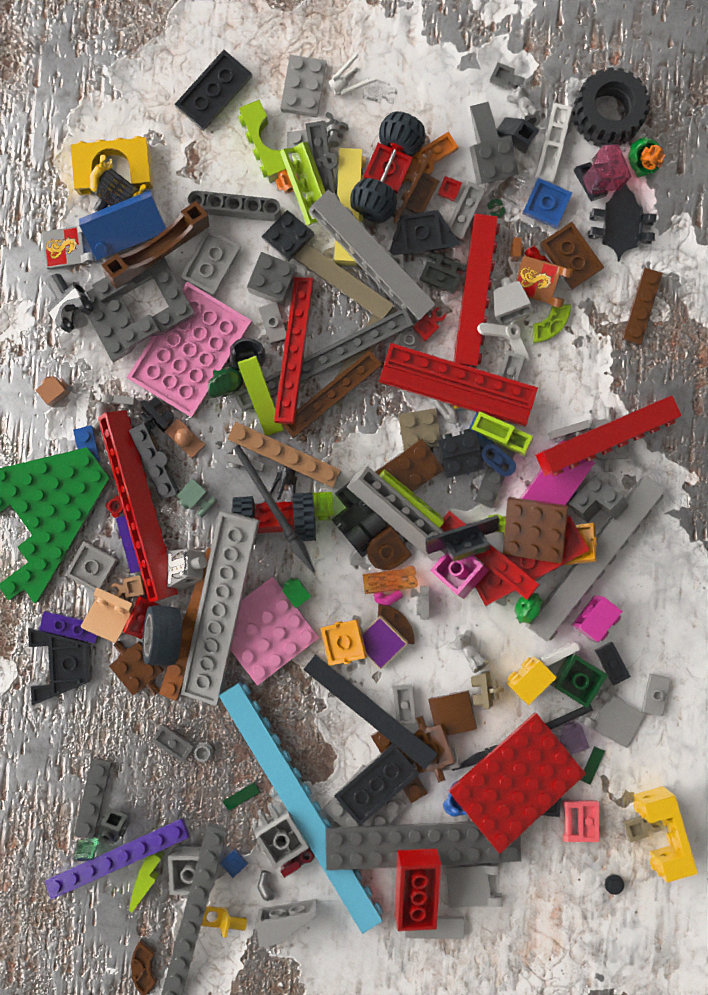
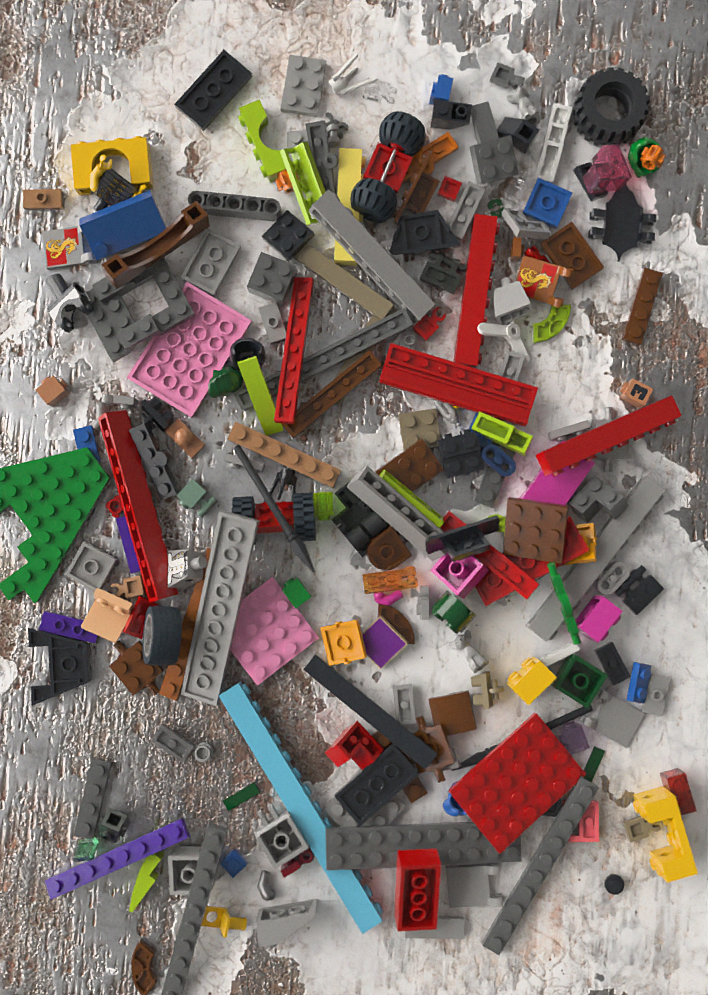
(42, 199): none -> medium nougat plate
(178, 520): clear plate -> none
(354, 744): none -> red brick
(441, 89): none -> blue brick
(450, 114): none -> black slope
(453, 611): none -> dark green brick
(524, 227): none -> light grey plate
(528, 609): green hair -> none
(540, 865): none -> dark grey plate
(566, 608): none -> green piece
(612, 578): none -> light grey plate
(635, 393): none -> nougat brick
(639, 682): none -> blue plate
(643, 594): none -> black plate
(677, 783): none -> clear red brick

